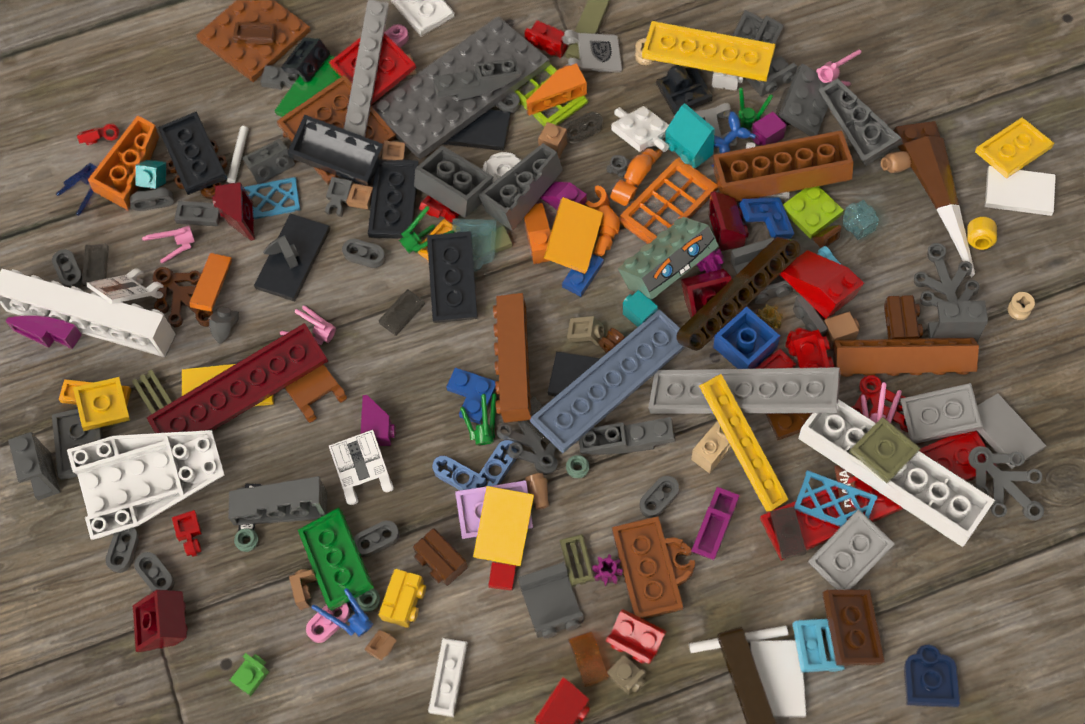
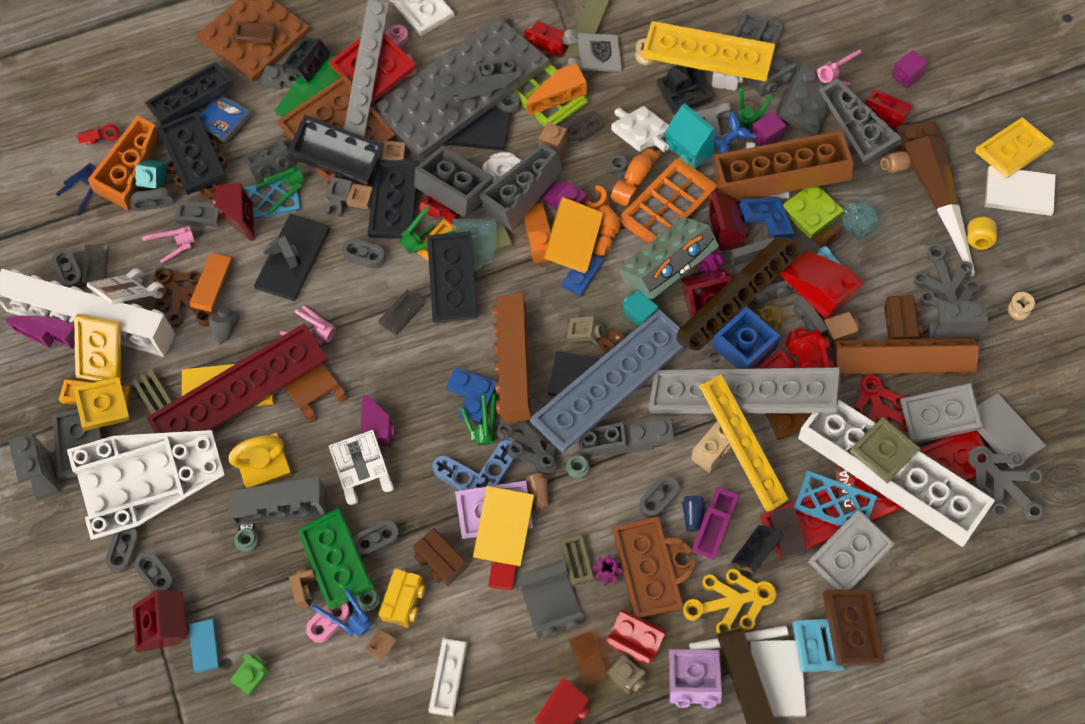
(97, 348): none -> yellow tile
(187, 527): red plate -> none
(189, 94): none -> black plate
(204, 646): none -> dark azure tile
(223, 118): none -> slope
(237, 154): white bar -> none
(260, 460): none -> yellow tile
(290, 177): none -> green plant
(693, 512): none -> dark blue cone
(694, 677): none -> lavender plate
(733, 600): none -> yellow plant
(756, 550): none -> black bracket
(877, 416): bright pink plant -> none
(888, 108): none -> red bracket
(909, 69): none -> magenta brick
(931, 679): dark blue plate -> none

